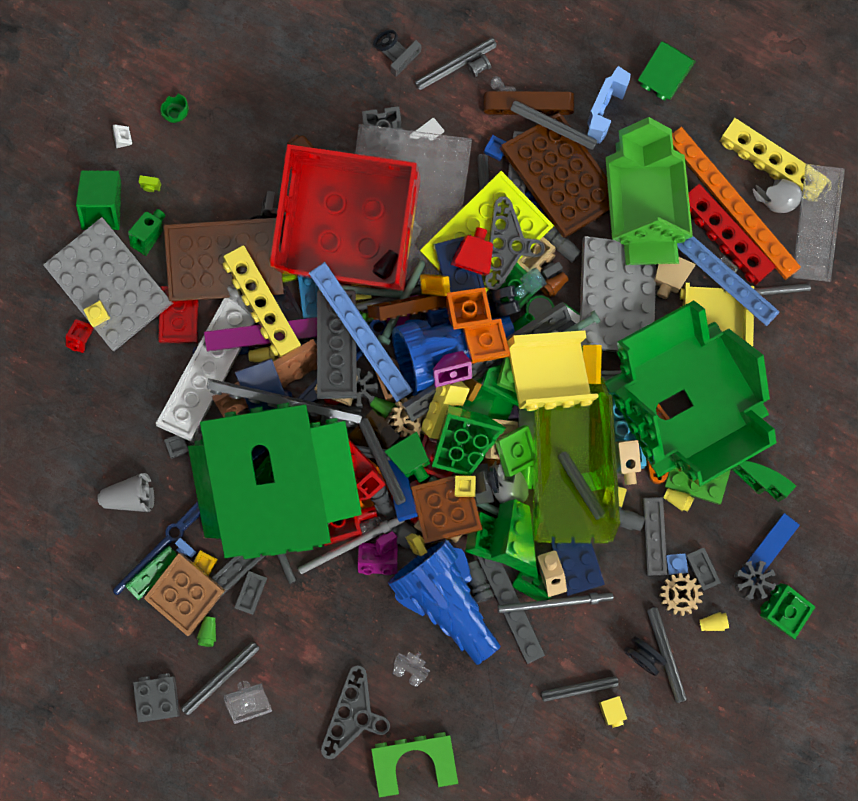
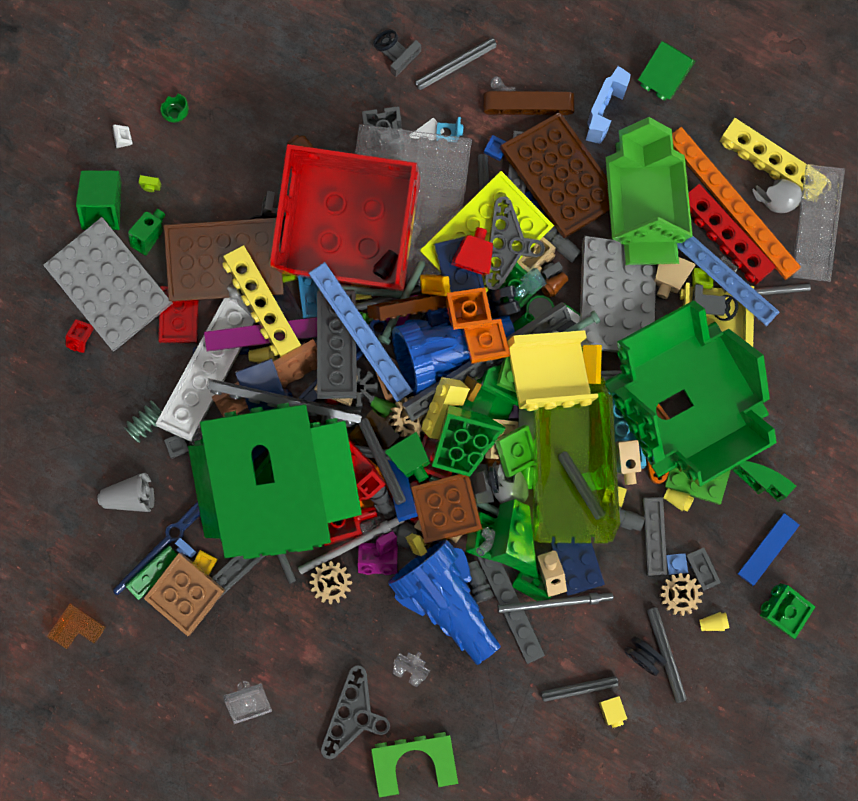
(74, 622): none -> clear orange panel
(96, 313): light yellow plate -> none
(144, 421): none -> sand green piece
(156, 698): dark grey brick -> none
(207, 632): bright green cone -> none
(220, 678): dark grey axle -> none
(251, 593): dark grey plate -> none
(334, 574): none -> tan gear
(452, 369): magenta slope -> none
(456, 129): none -> medium azure bracket
(465, 486): light yellow plate -> none
(479, 65): dark grey bush -> none
(489, 536): none -> clear arm
(553, 124): dark grey axle -> none
(699, 277): none -> lime plate
(714, 304): none -> dark grey piece
(759, 577): dark grey gear -> none

